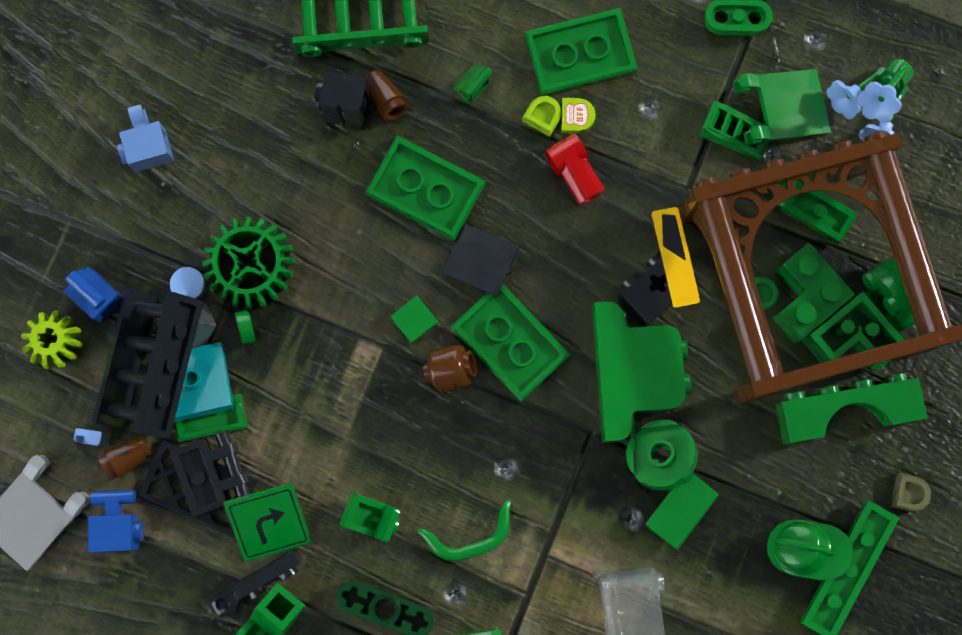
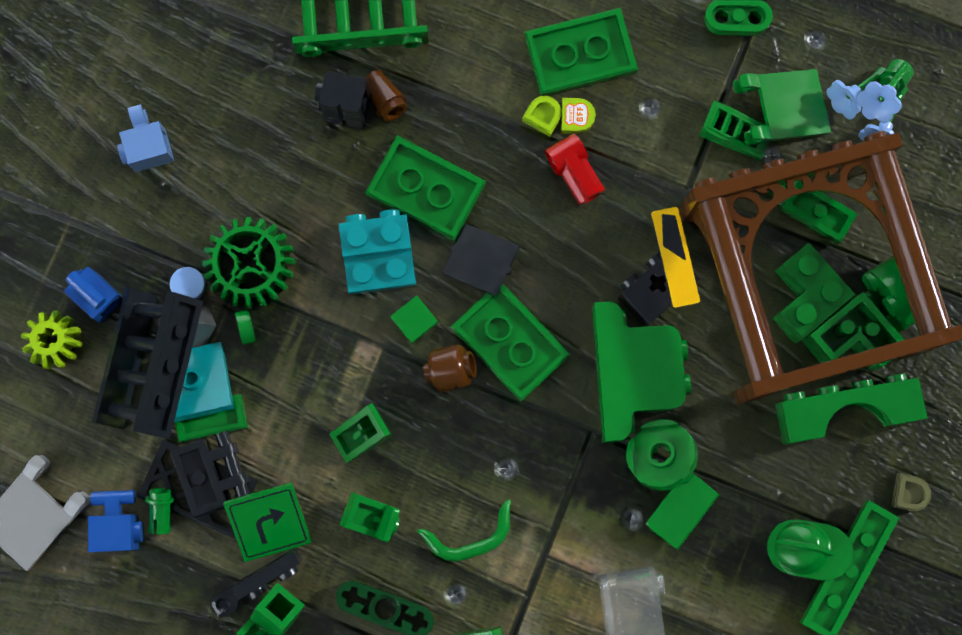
(91, 437): light blue tile -> none
(124, 457): reddish brown cone -> none
(159, 510): none -> green pin
(360, 433): none -> green slope
(377, 252): none -> teal plate
(473, 83): green slope -> none
(767, 291): green tile -> none

